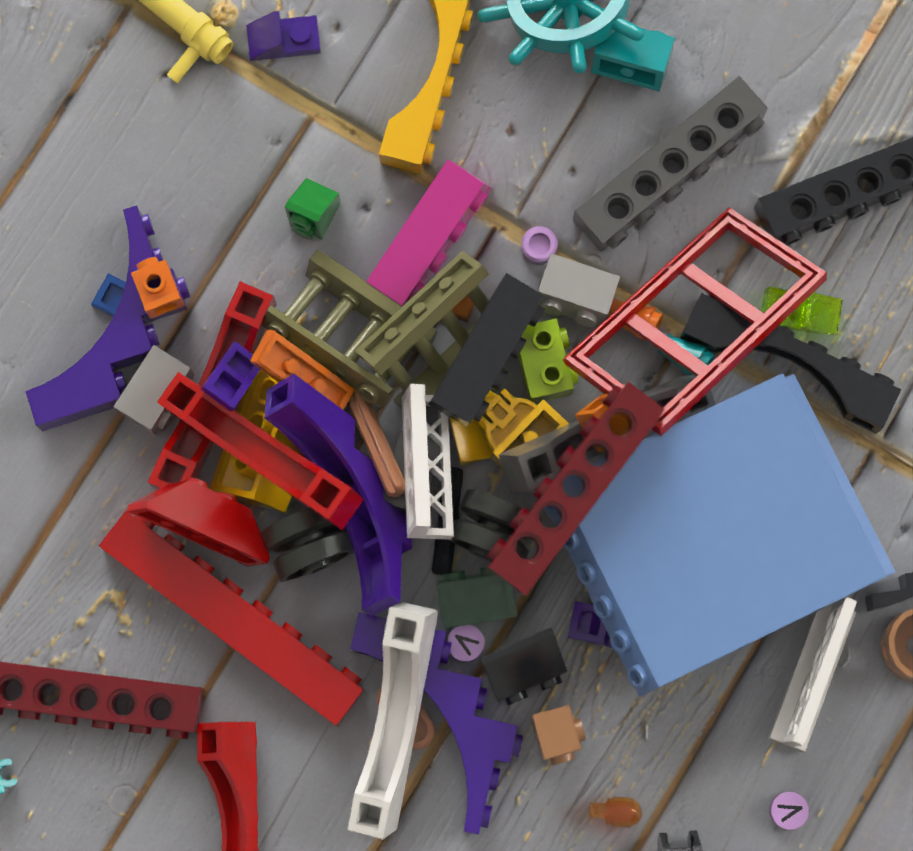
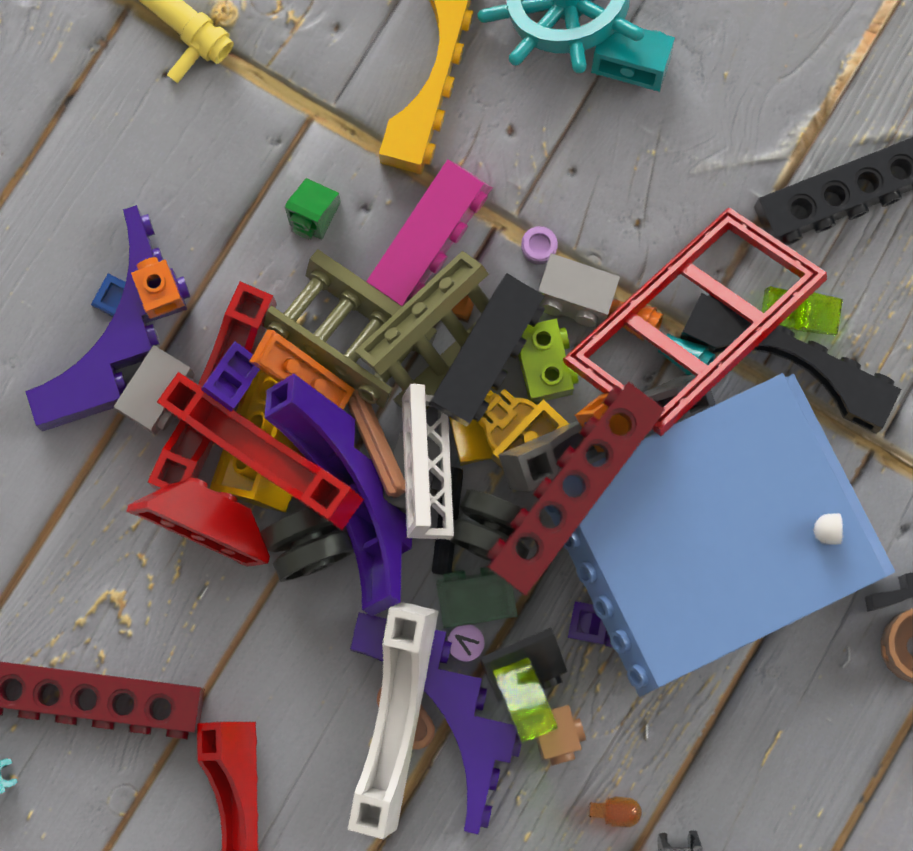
(232, 618): red brick -> none
(281, 38): dark purple slope -> none
(525, 700): none -> clear neon green slope
(735, 101): dark grey brick -> none
(789, 810): lavender tile -> none
(813, 674): white fence -> none
(829, 529): none -> white hinge

